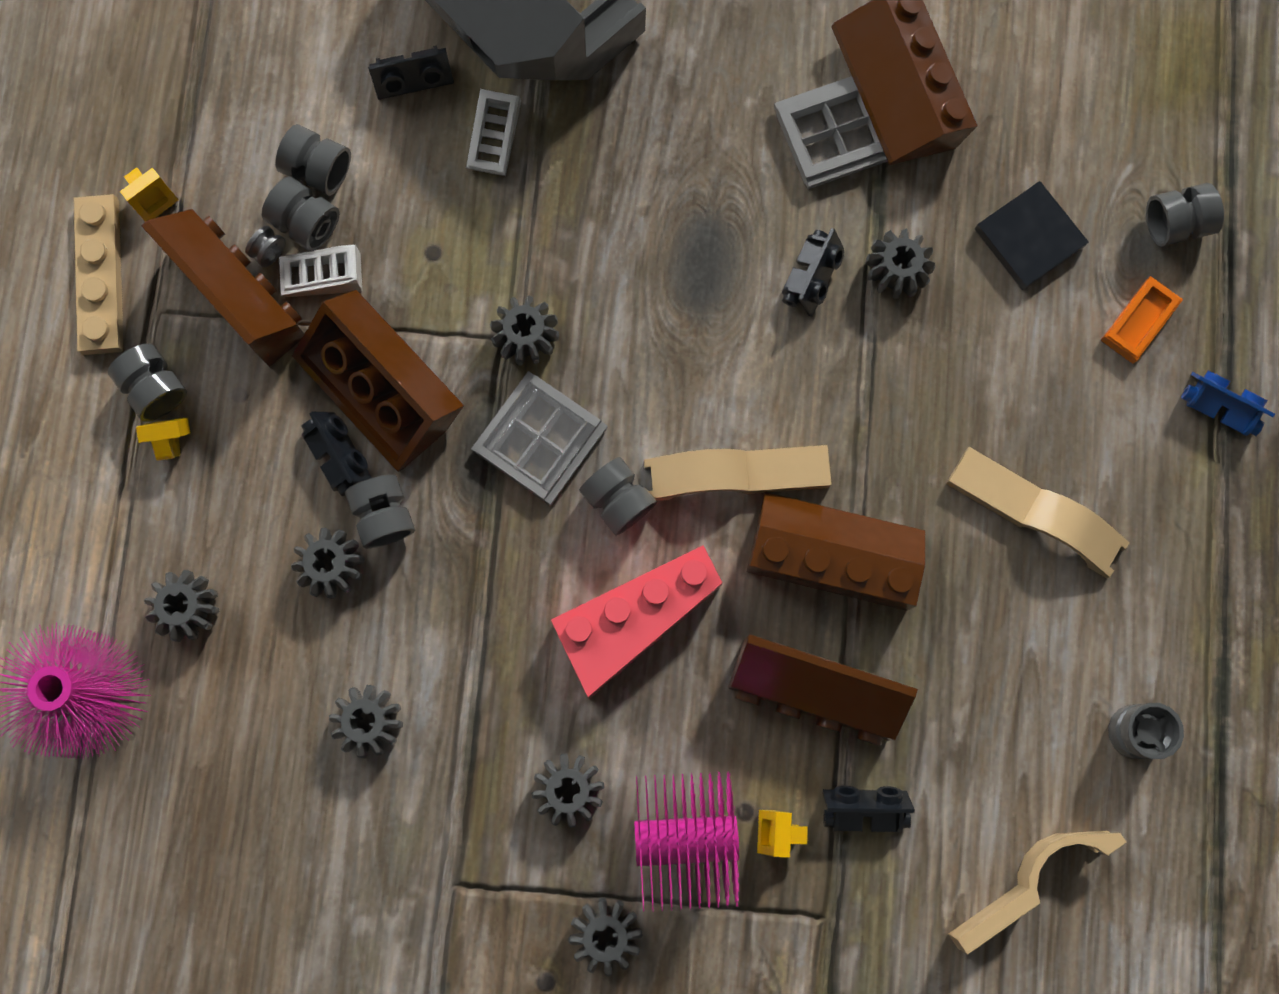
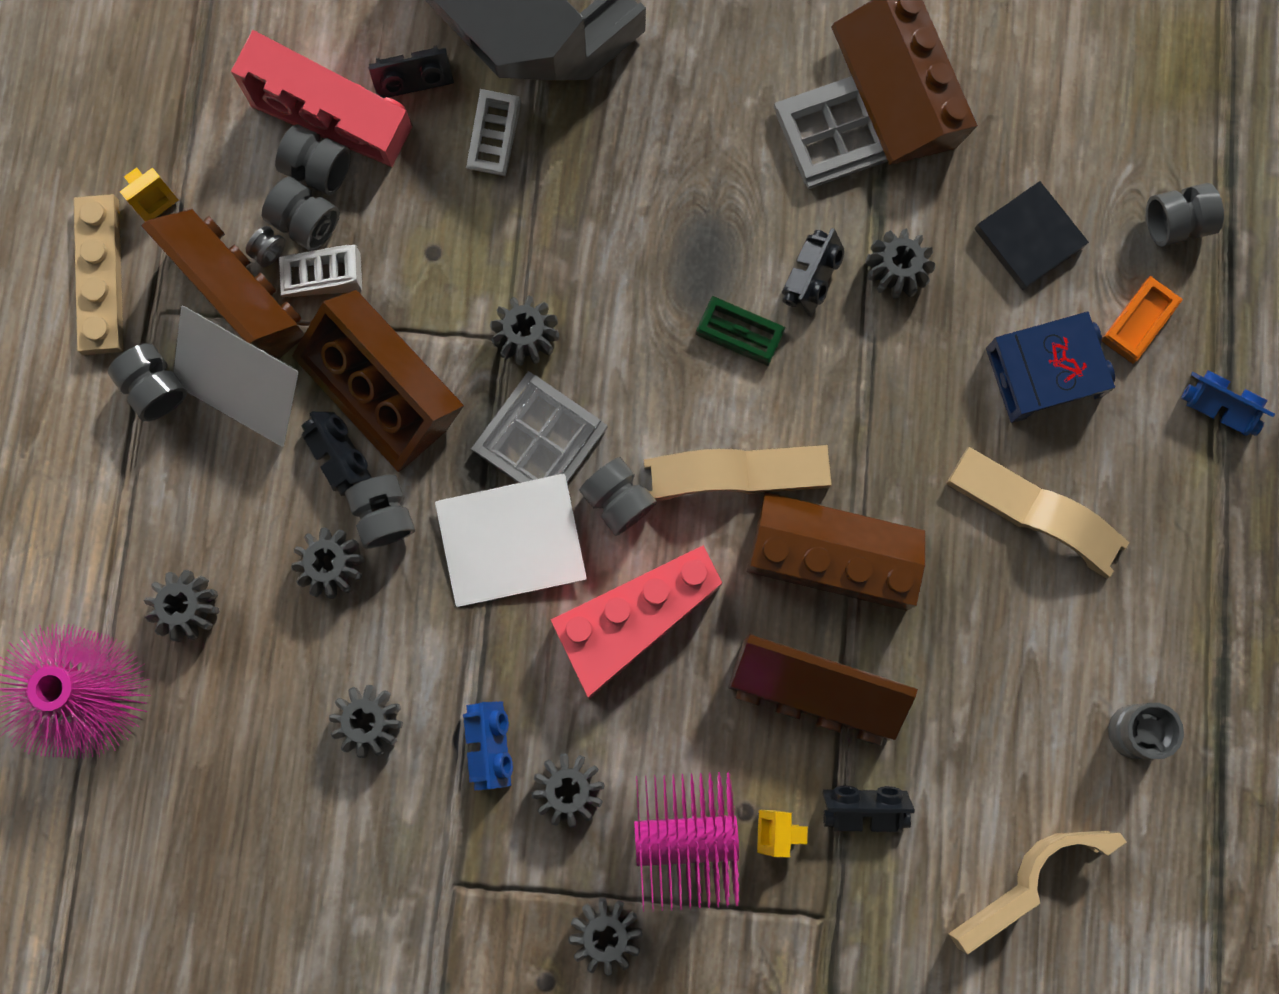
(164, 436): yellow tile -> none
(234, 376): none -> white sticker
(320, 100): none -> coral wedge
(493, 764): none -> blue hinge
(510, 540): none -> white sticker
(734, 344): none -> dark green tile
(1050, 365): none -> dark blue panel

